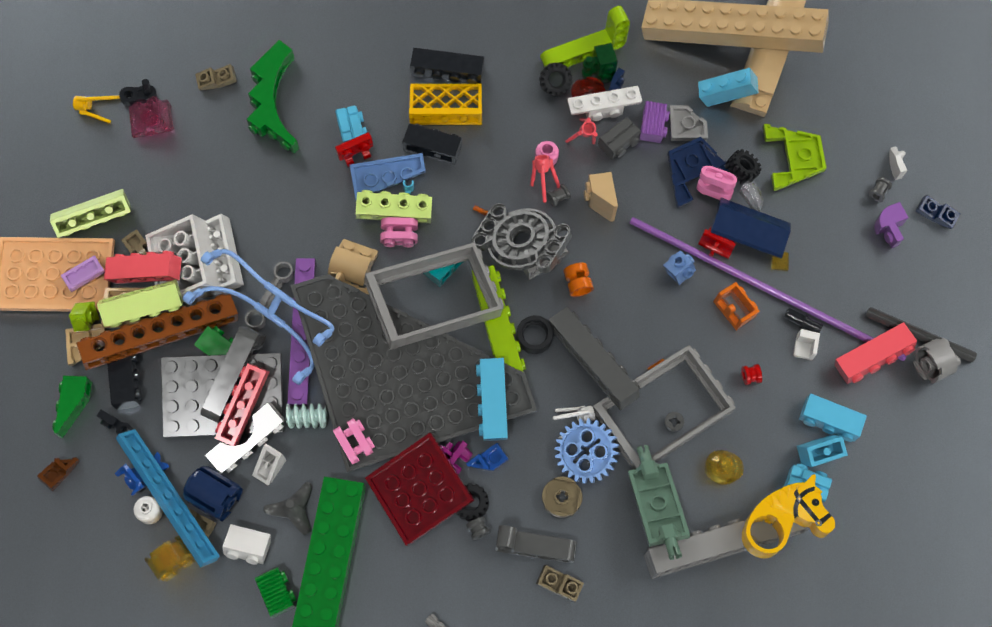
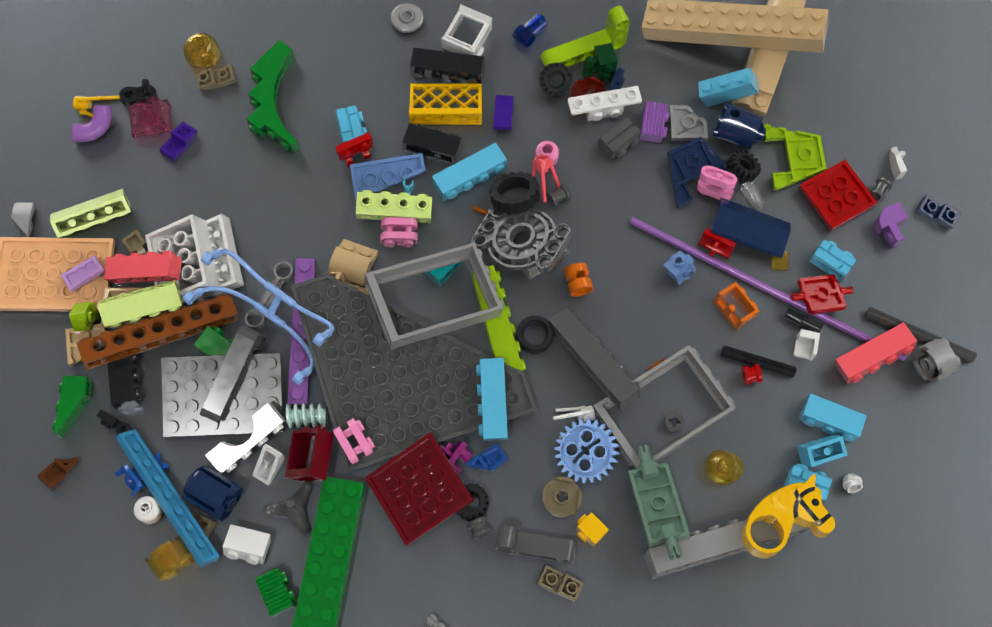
(22, 216): none -> light grey slope
(95, 128): none -> medium lavender cylinder
(180, 140): none -> dark purple slope
(201, 50): none -> clear yellow cylinder
(242, 404): coral brick -> none
(298, 453): none -> dark red window
(407, 17): none -> light grey wheel
(457, 46): none -> white piece
(469, 172): none -> medium azure brick
(503, 112): none -> dark purple slope
(519, 204): none -> black tyre
(527, 33): none -> clear blue piece
(587, 129): coral plant -> none
(591, 529): none -> yellow brick
(601, 195): tan slope -> none
(739, 126): none -> dark blue cylinder
(764, 363): none -> black axle
(821, 294): none -> red plate
(833, 260): none -> medium azure brick
(838, 195): none -> red plate
(852, 483): none -> white plate

